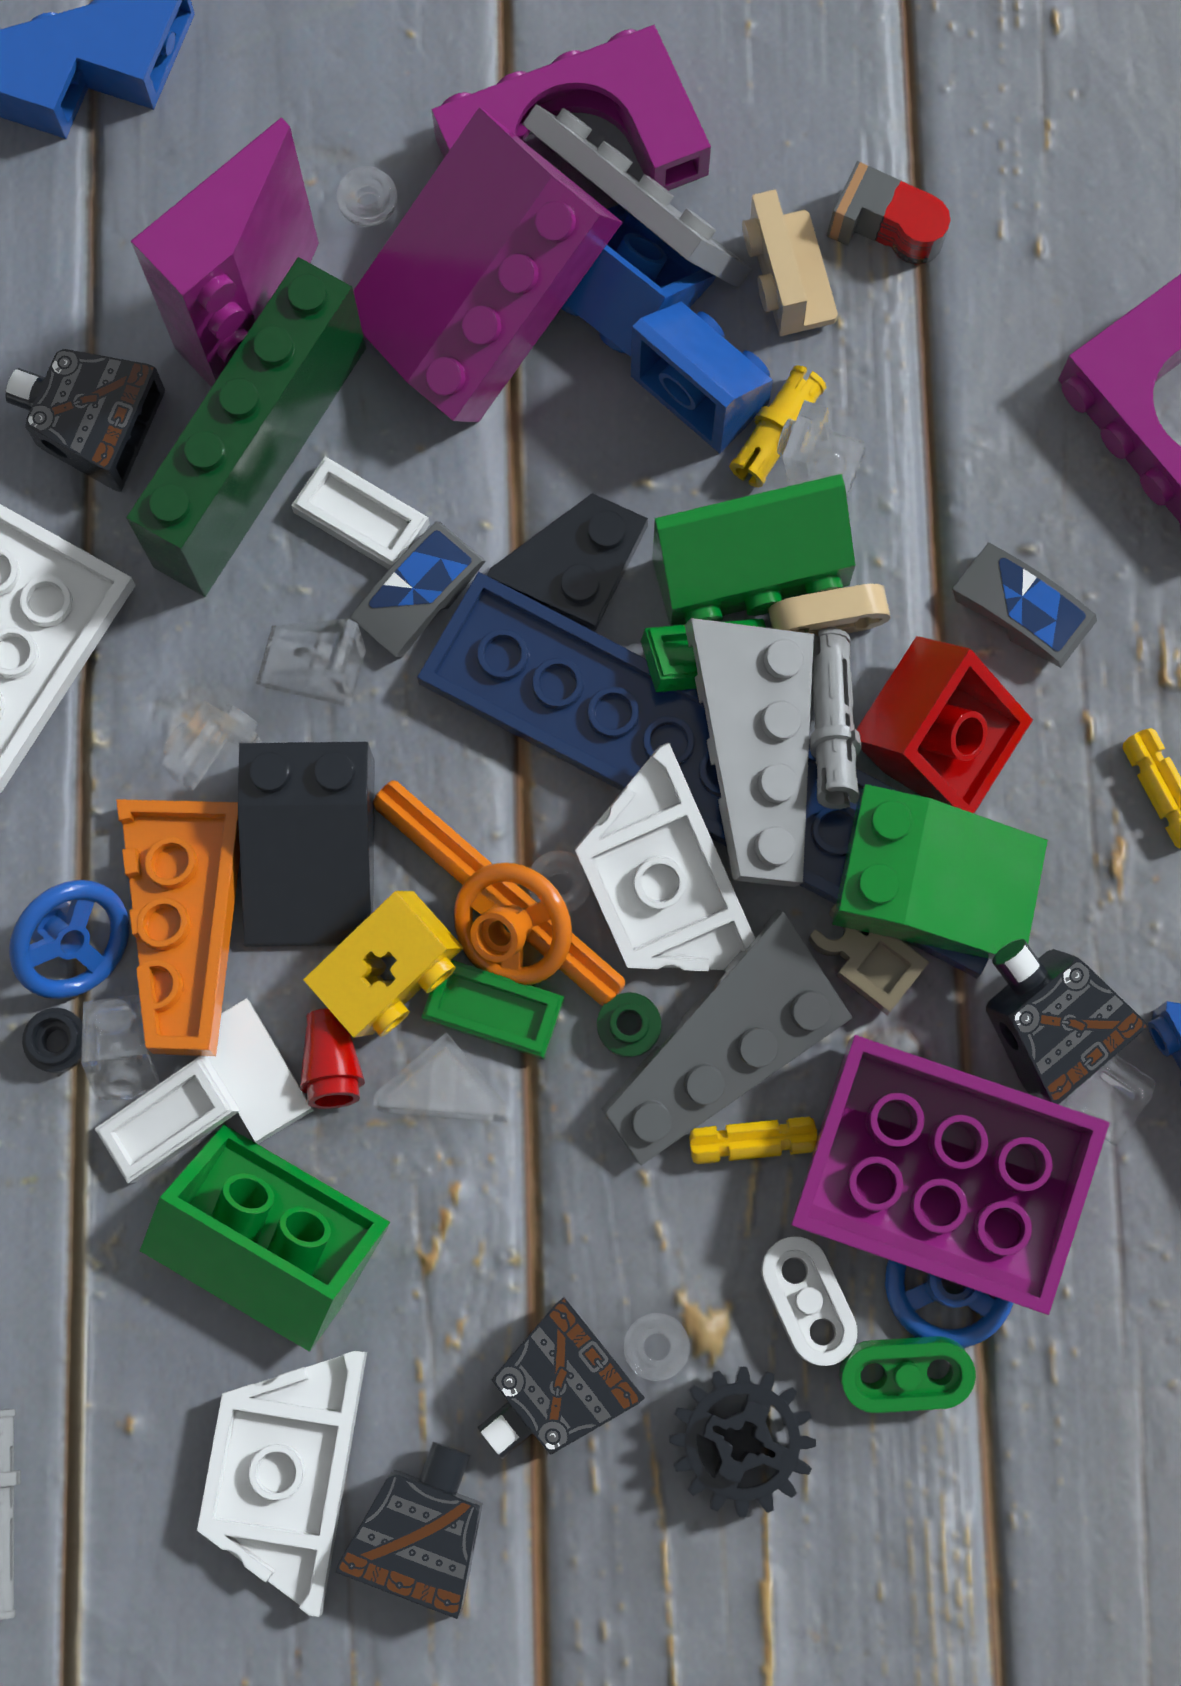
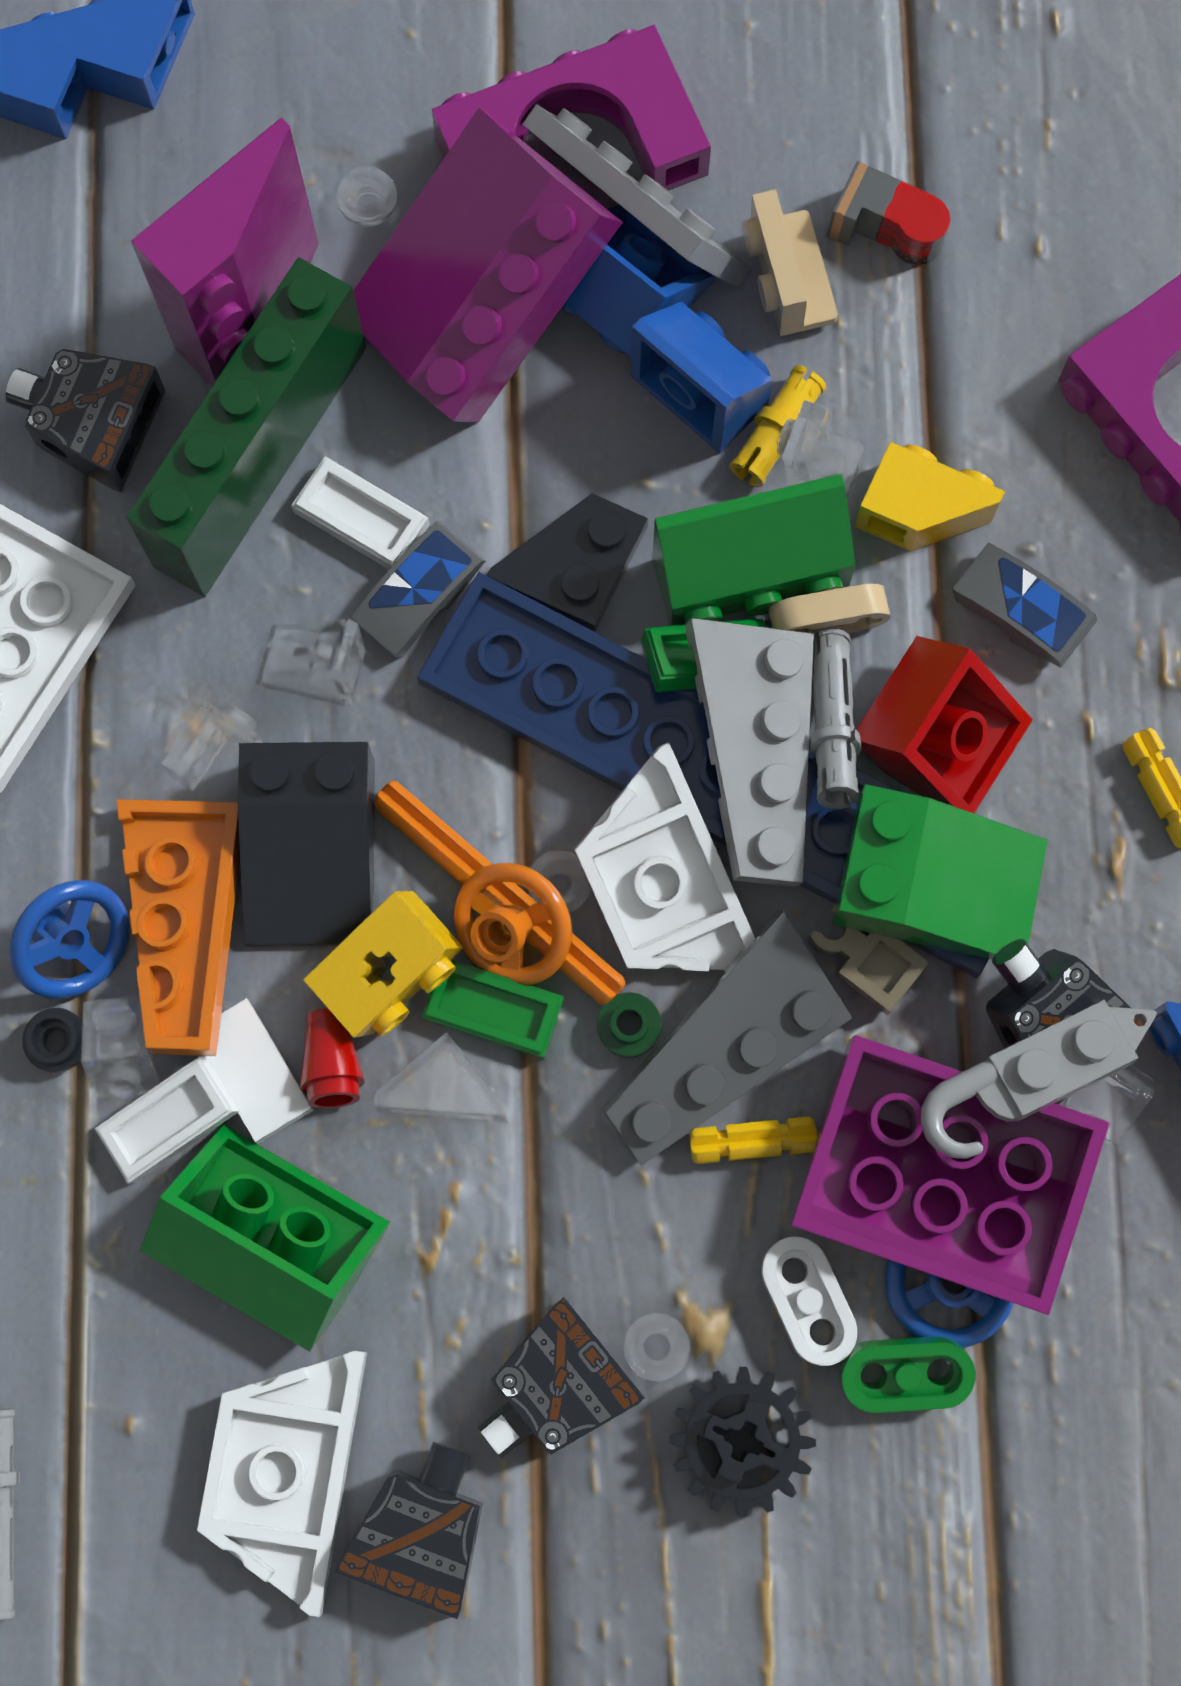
(924, 501): none -> yellow slope
(1038, 1071): none -> light grey plate

